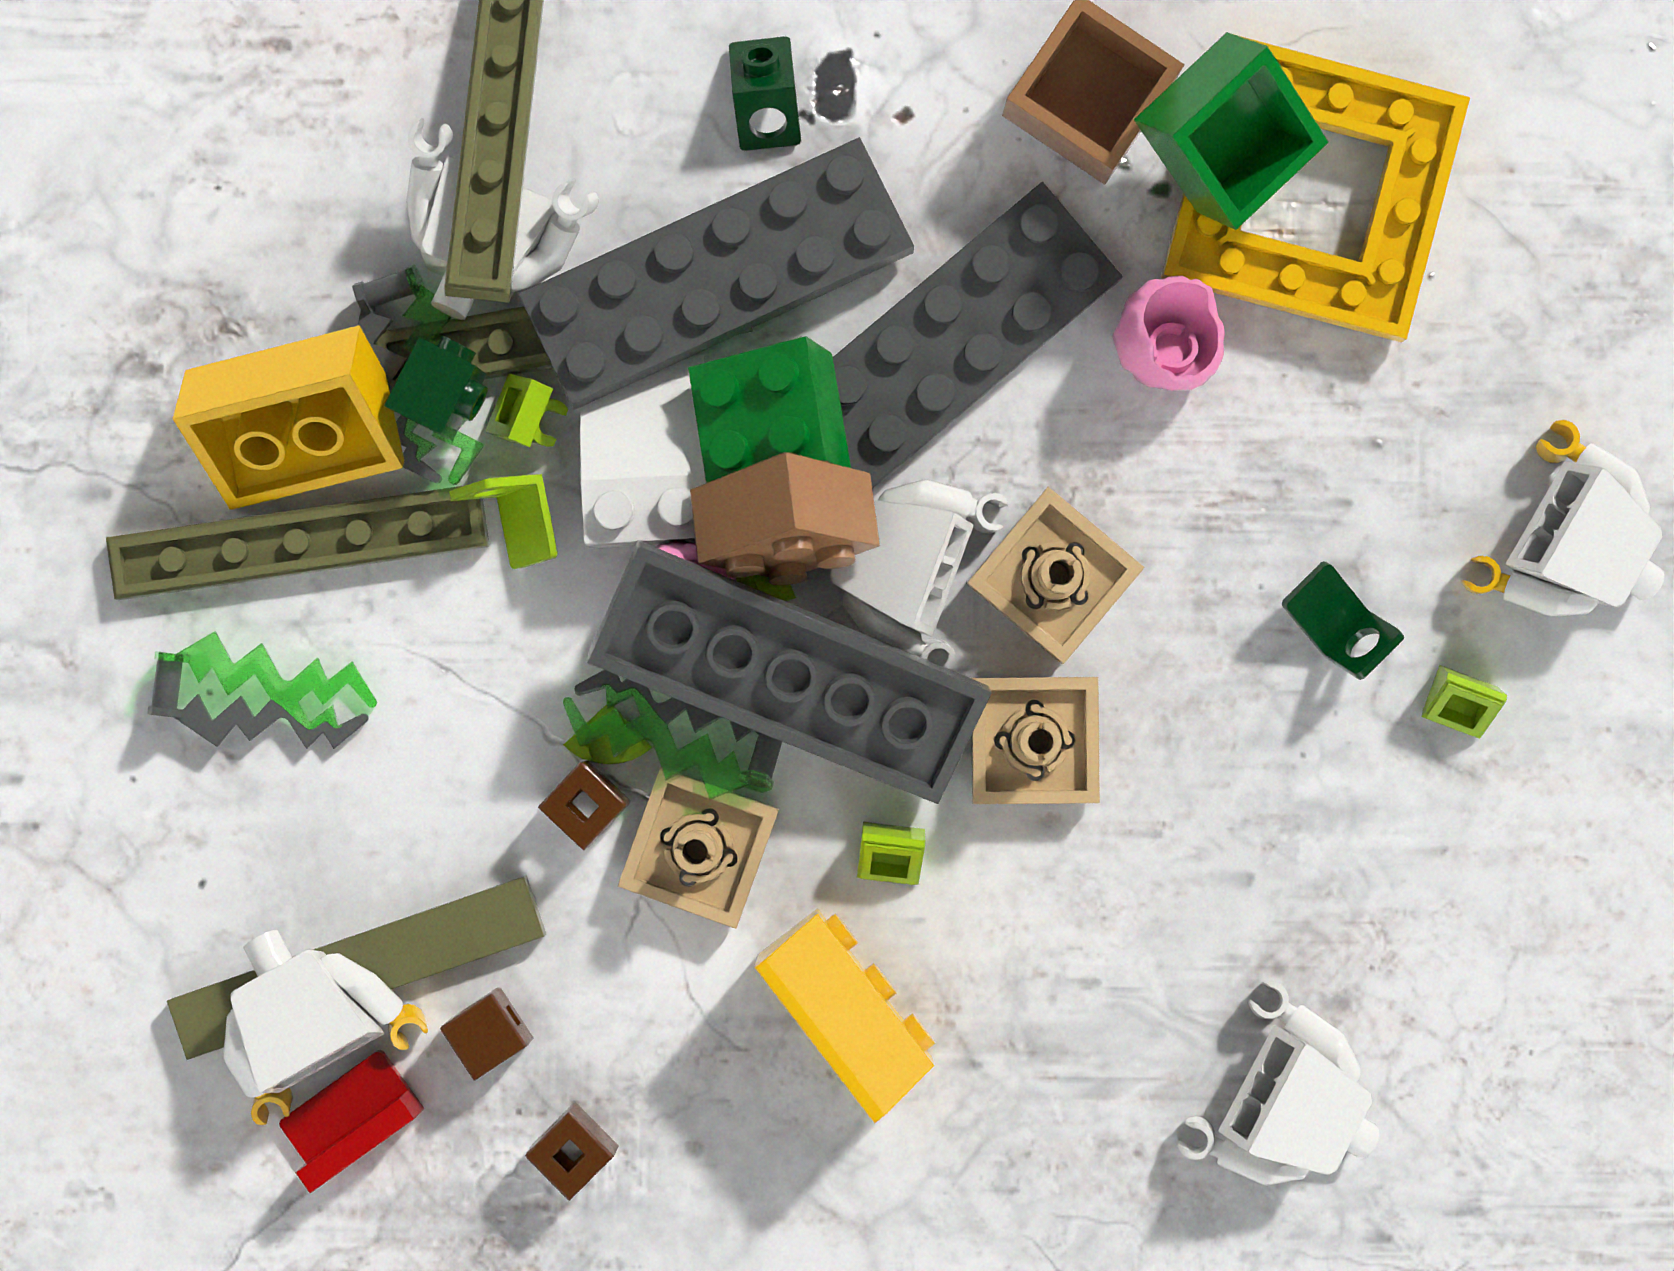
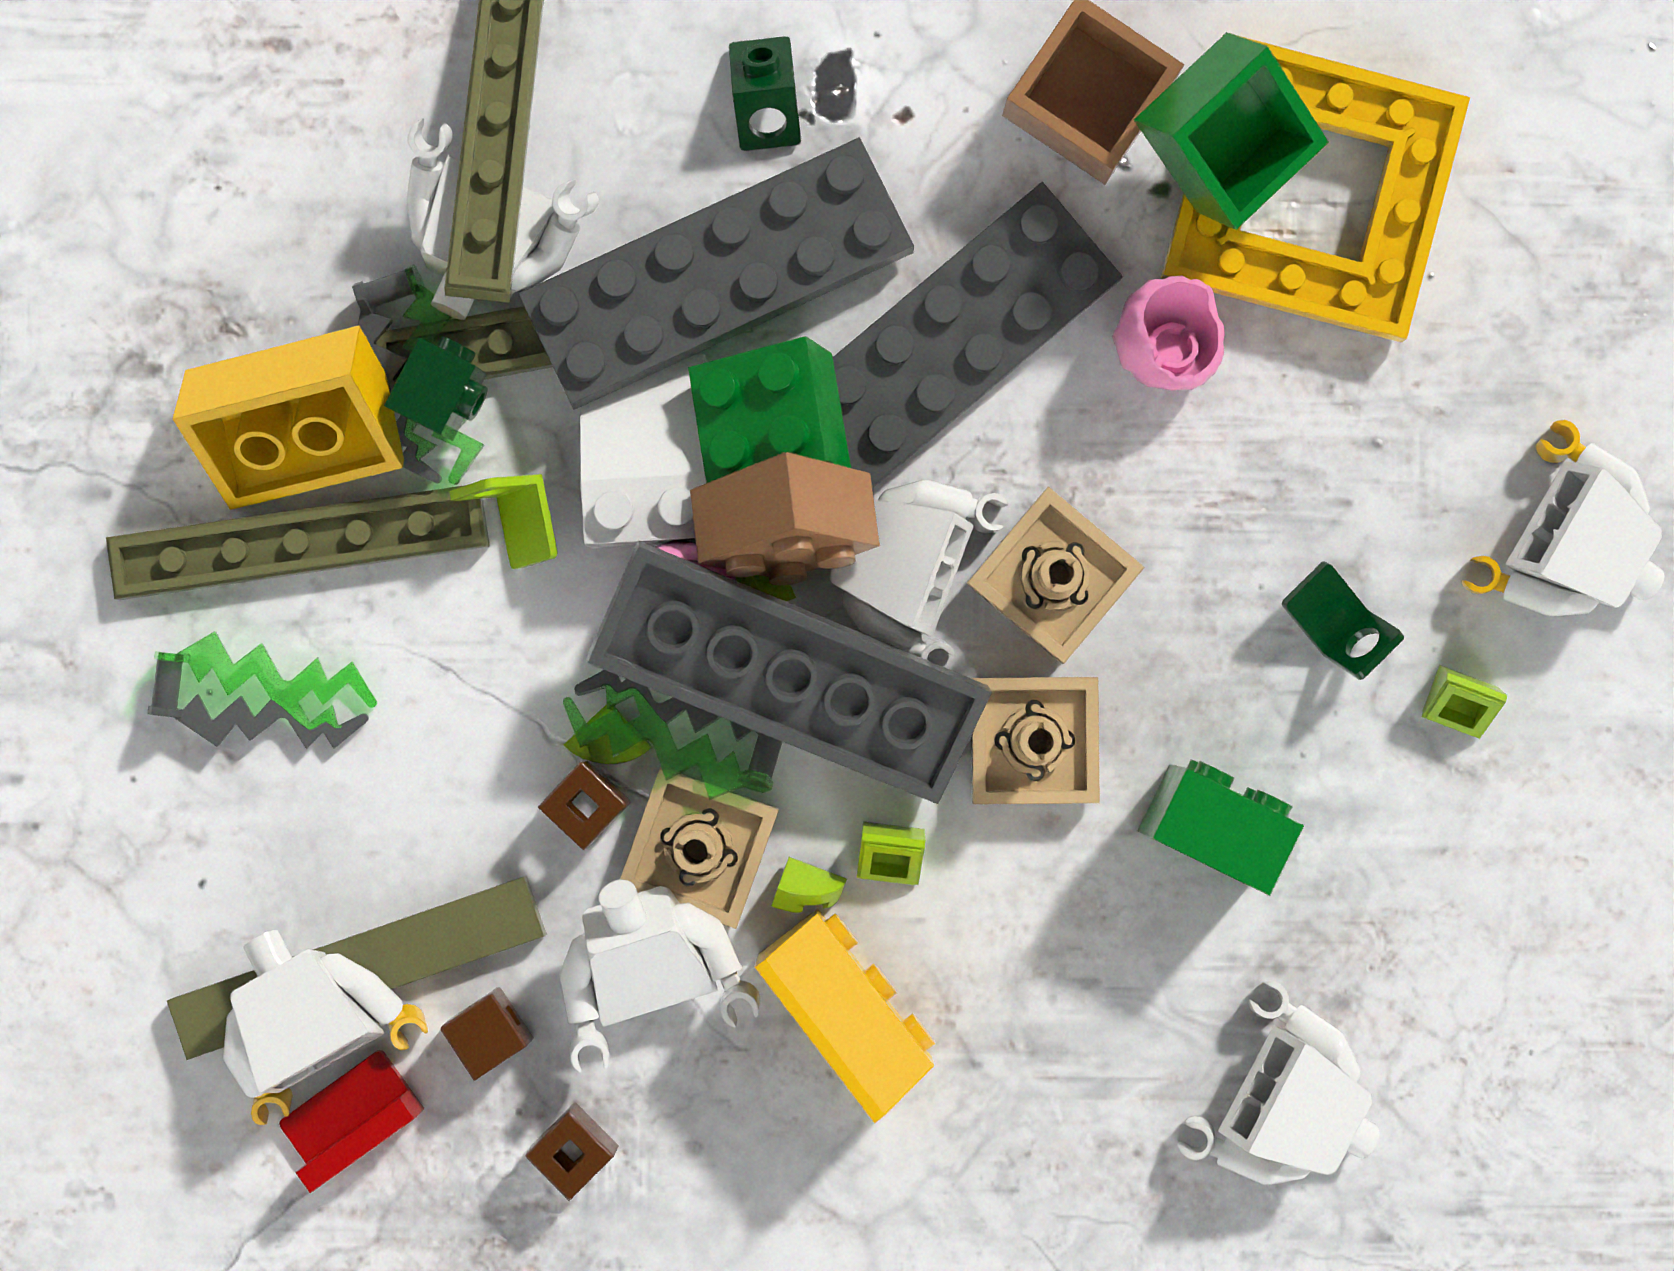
(521, 410): lime tile -> none
(643, 957): none -> white torso
(806, 885): none -> lime tile
(1225, 830): none -> green piece

